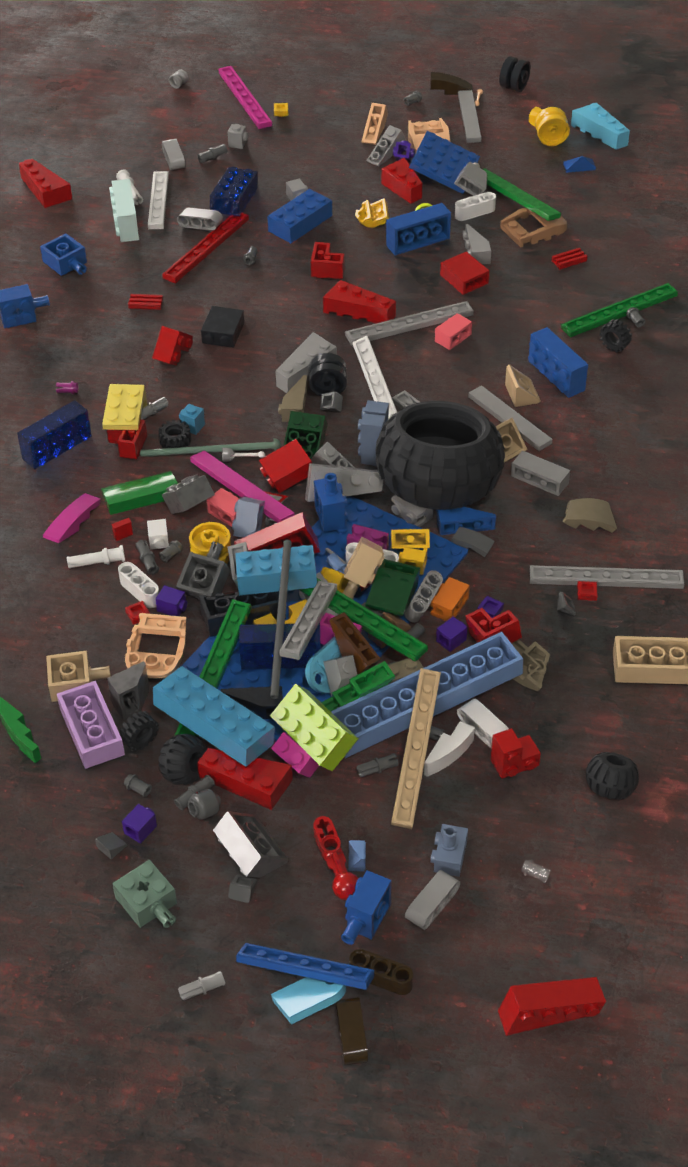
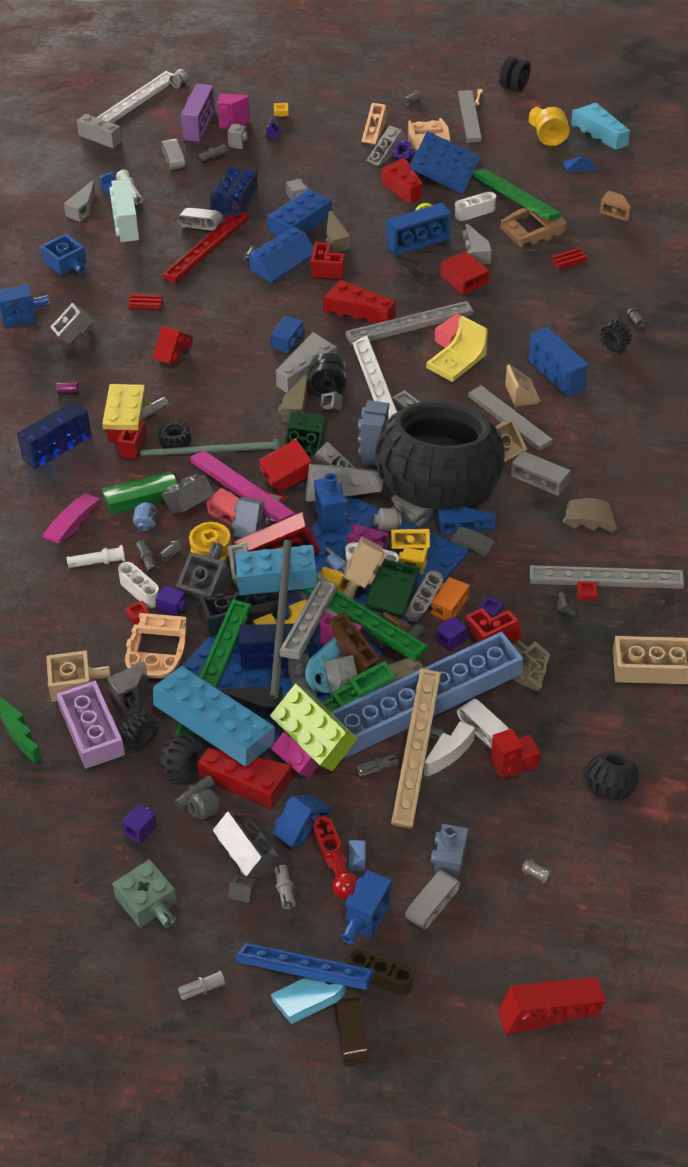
(44, 184): red wedge -> none
(72, 323): none -> light grey hinge
(80, 204): none -> light grey slope
(99, 130): none -> light grey brick
(105, 181): none -> blue bracket
(110, 844): dark grey slope -> none
(122, 529): red tile -> none
(136, 98): none -> white tile
(139, 786): dark grey pin -> none
(145, 516): none -> medium blue head
(157, 534): white brick -> none
(158, 200): white tile -> none
(193, 417): dark azure brick -> none
(197, 112): none -> medium lavender brick
(222, 326): black brick -> none
(228, 454): hinge -> none
(233, 110): none -> dark pink slope
(245, 97): dark pink tile -> none
(273, 130): none -> dark purple slope
(281, 254): none -> blue slope
(284, 887): none -> light grey pin
(287, 334): none -> blue brick
(297, 672): none -> flat silver bracket
(299, 817): none -> blue brick
(337, 234): none -> dark tan slope
(373, 214): yellow slope -> none
(387, 519): none -> light grey head
(448, 83): dark brown slope -> none
(462, 353): none -> light yellow bracket
(472, 179): light grey torso -> none
(615, 206): none -> medium nougat slope
(618, 310): green tile -> none

